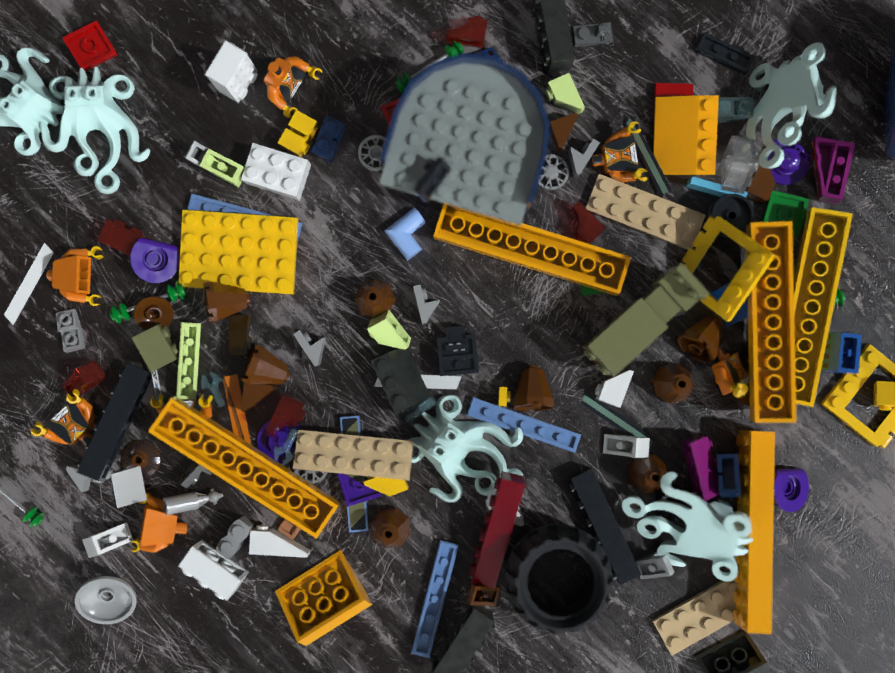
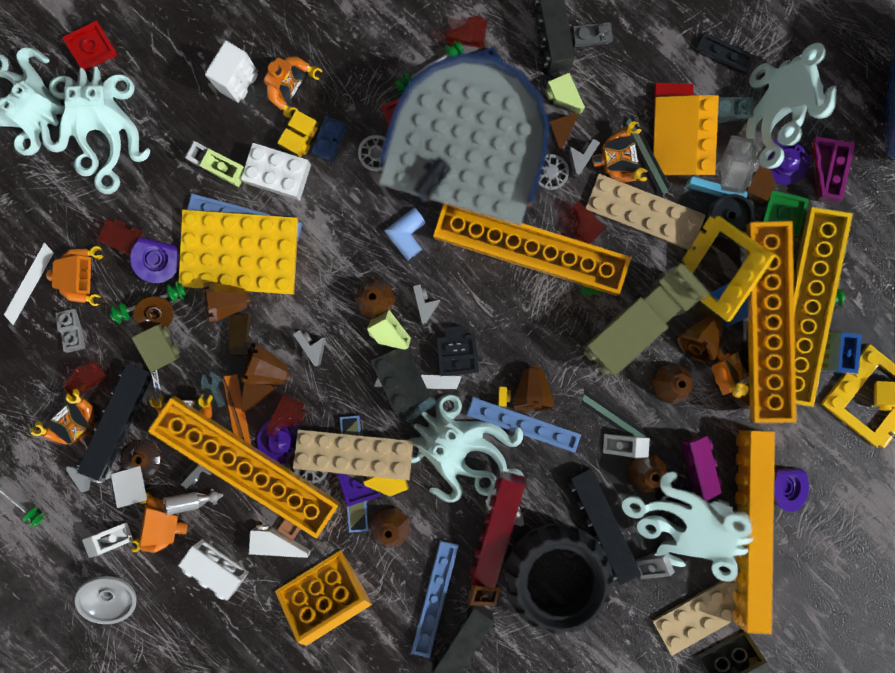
(188, 361): yellowish green brick -> none
(234, 539): light grey brick -> none
(286, 447): clear light blue bar -> none
(614, 389): white slope -> none
(729, 469): dark blue piece -> none

